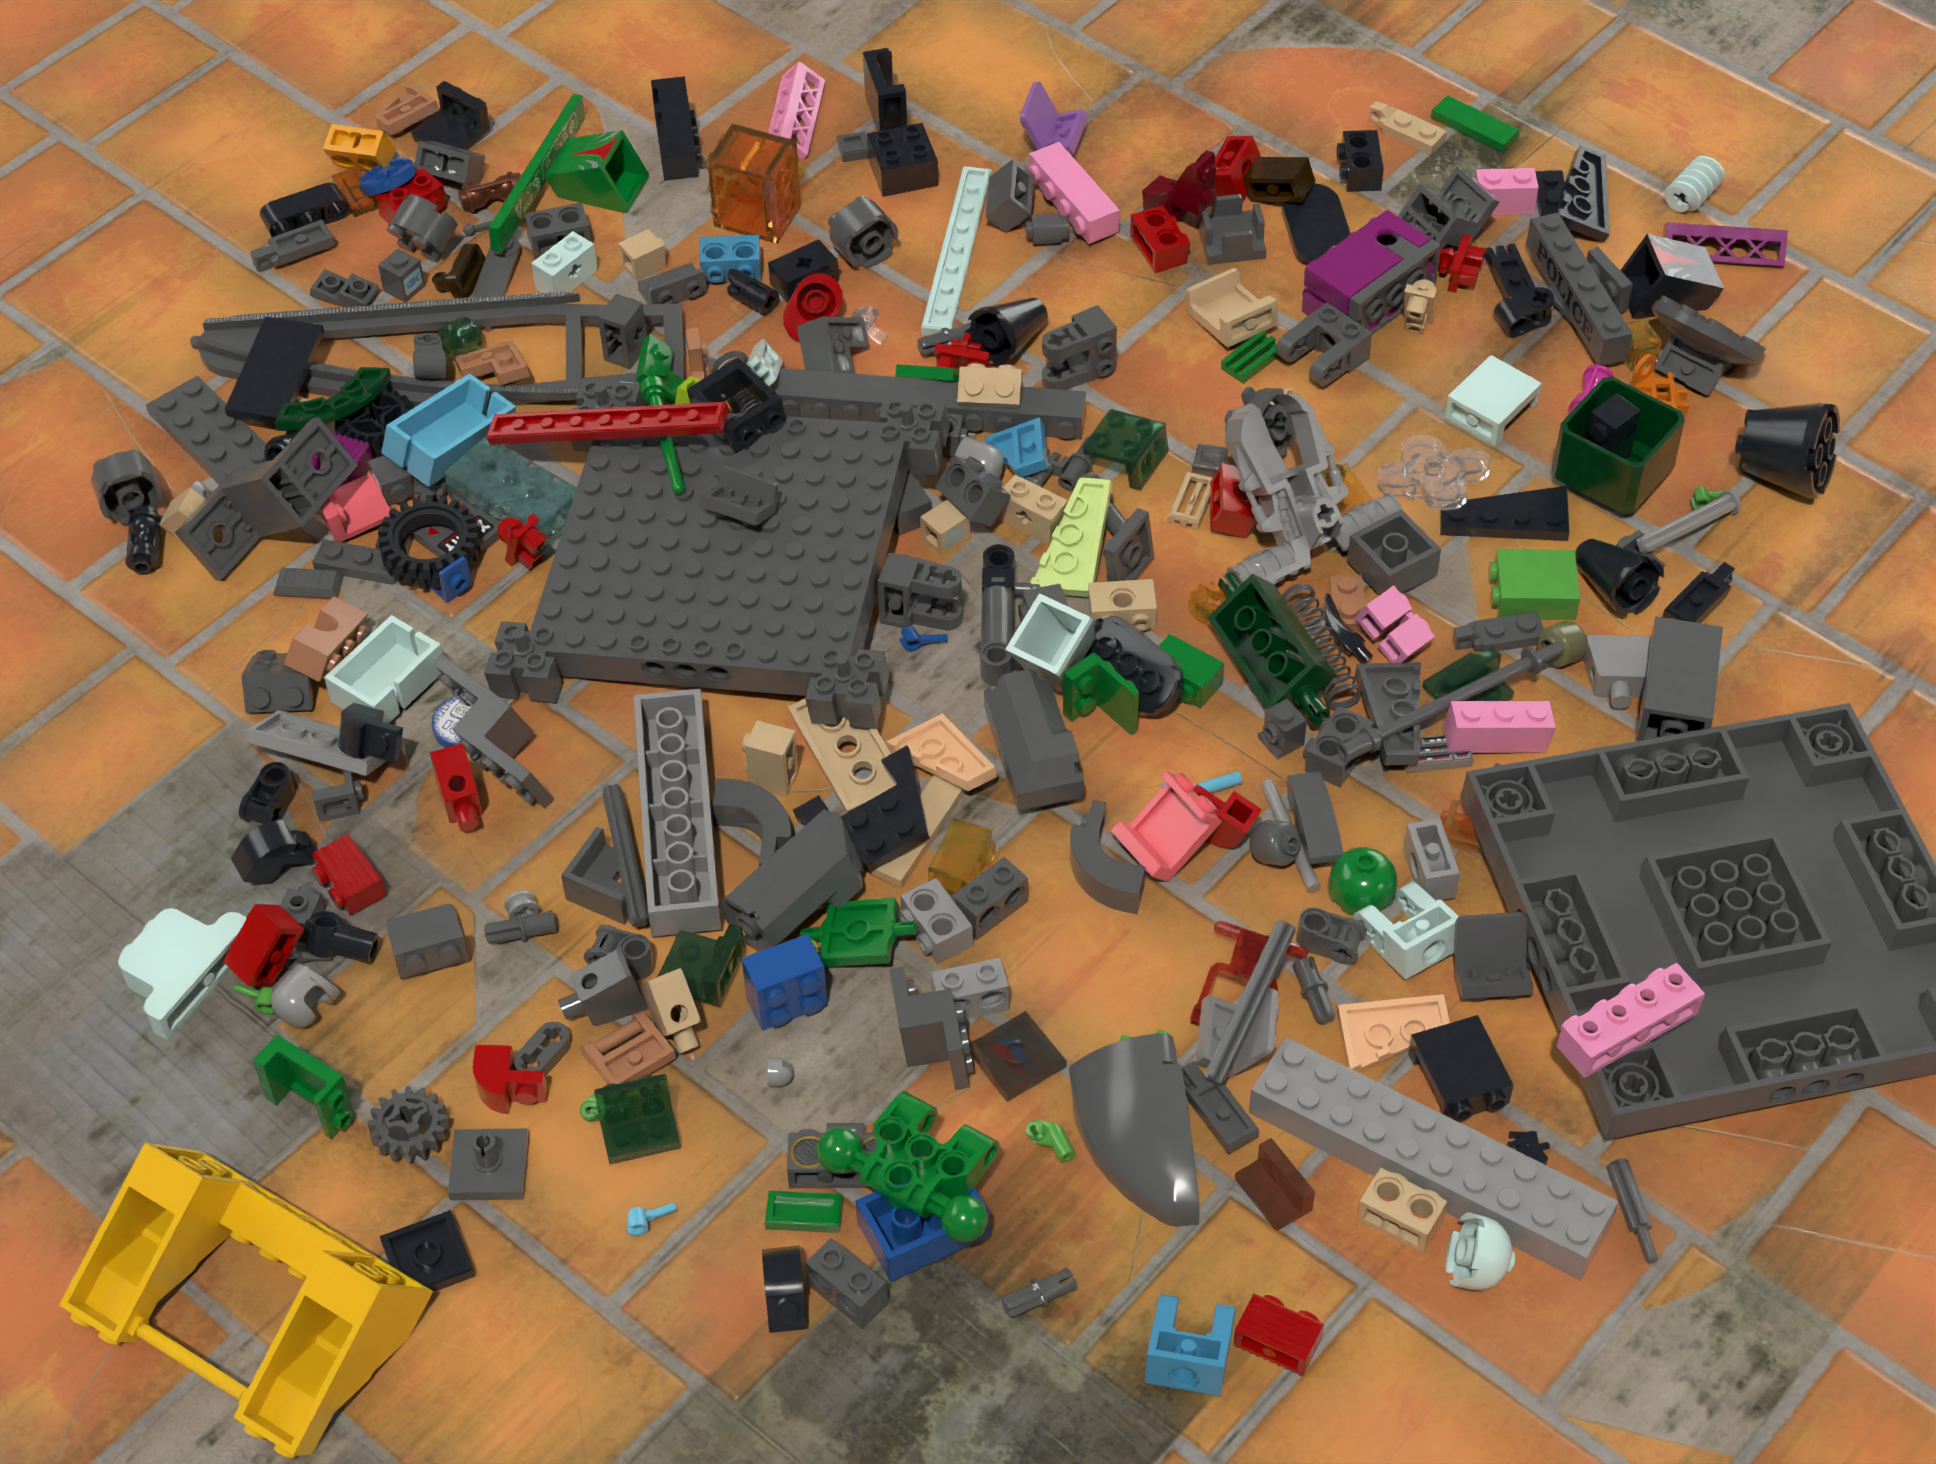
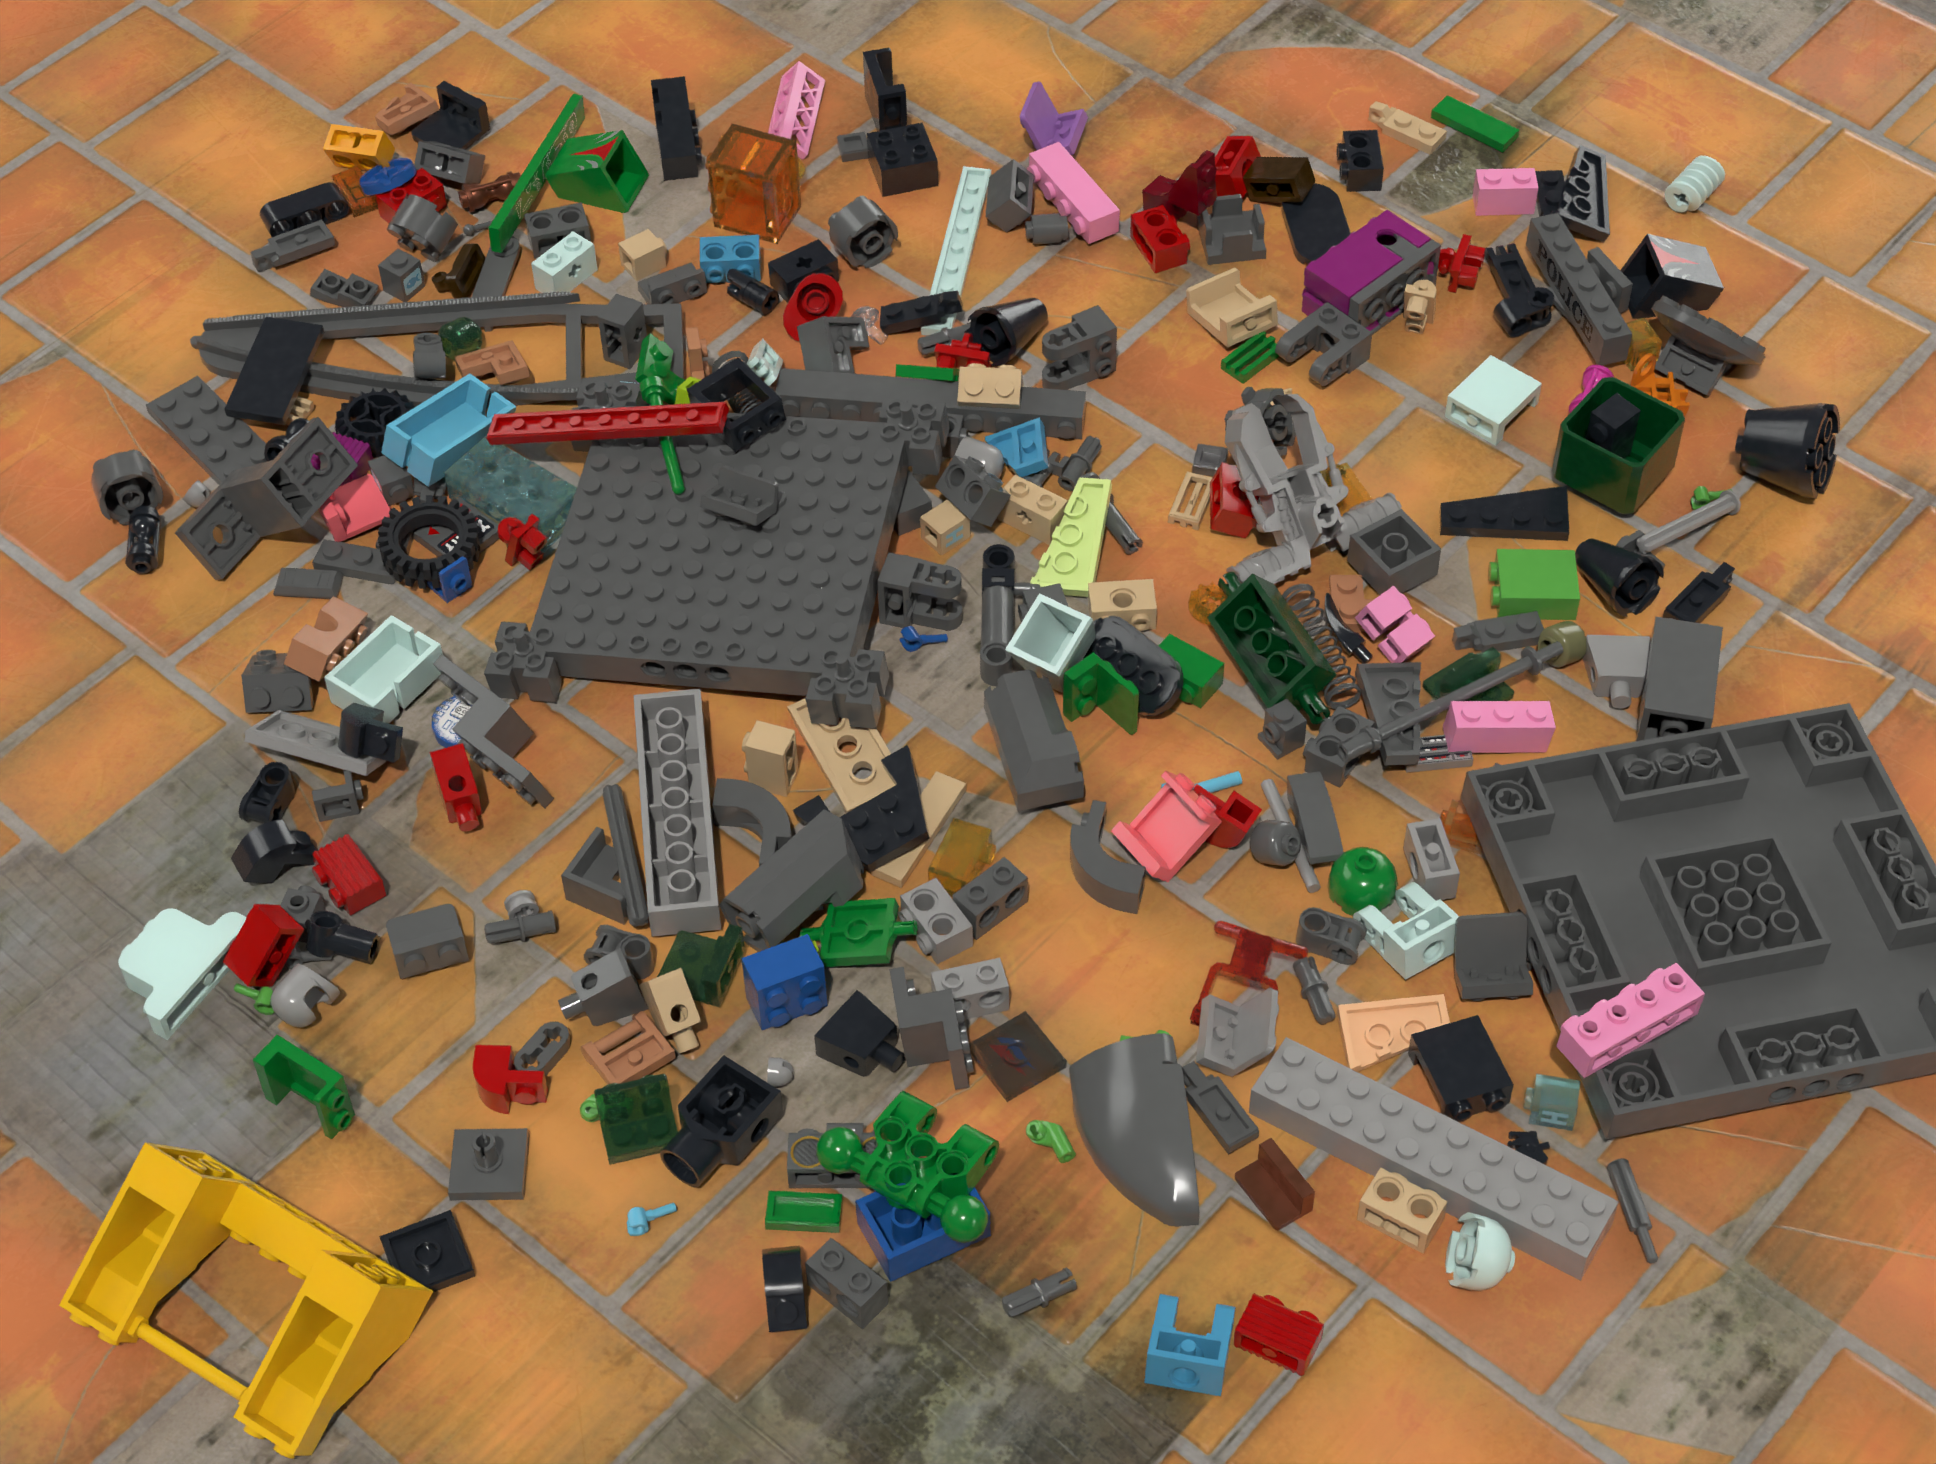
(180, 510): tan brick -> none
(353, 396): dark green tile -> none
(408, 1124): dark grey gear -> none
(721, 1121): none -> black brick
(859, 1038): none -> black torso
(919, 312): none -> black hinge
(945, 753): light nougat wing -> none
(1129, 441): clear green bracket -> none
(1130, 548): dark grey plate -> none
(1250, 1003): dark grey axle -> none
(1433, 472): clear plant -> none
(1452, 211): dark grey bracket -> none
(1552, 1102): none -> clear light blue brick
(1732, 235): magenta fence -> none

